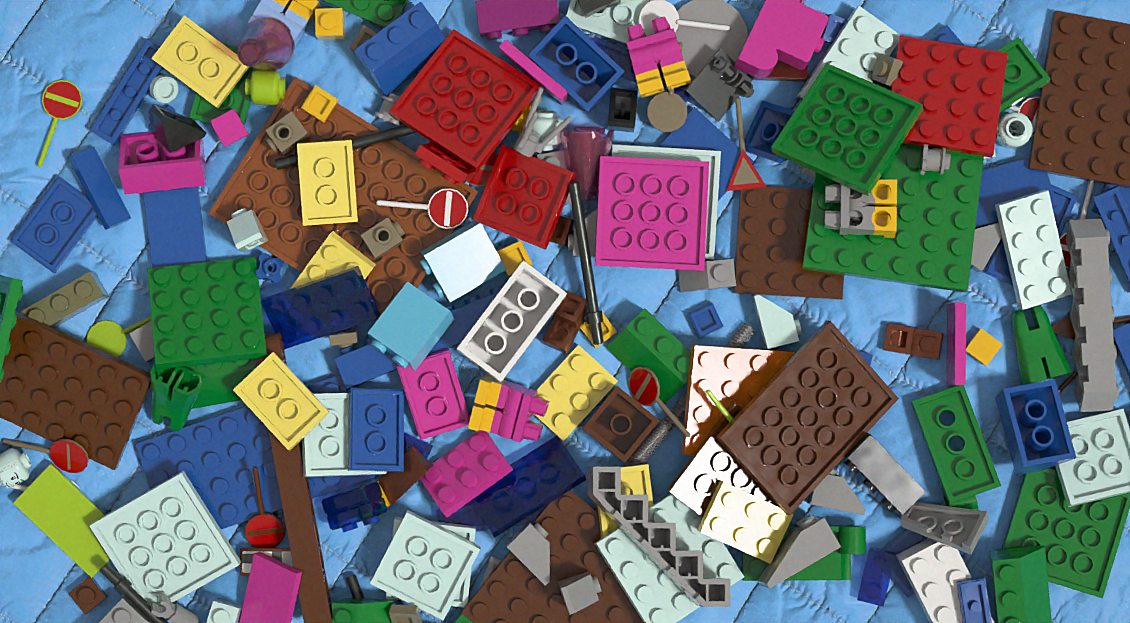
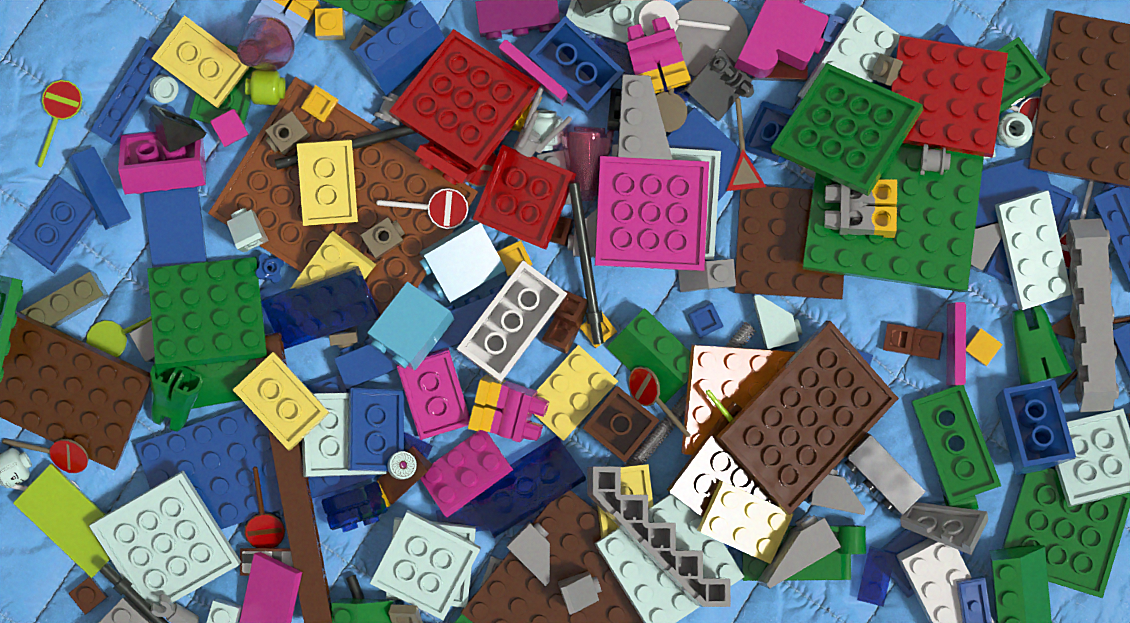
(401, 465): none -> light aqua tile
(640, 121): none -> light grey wing

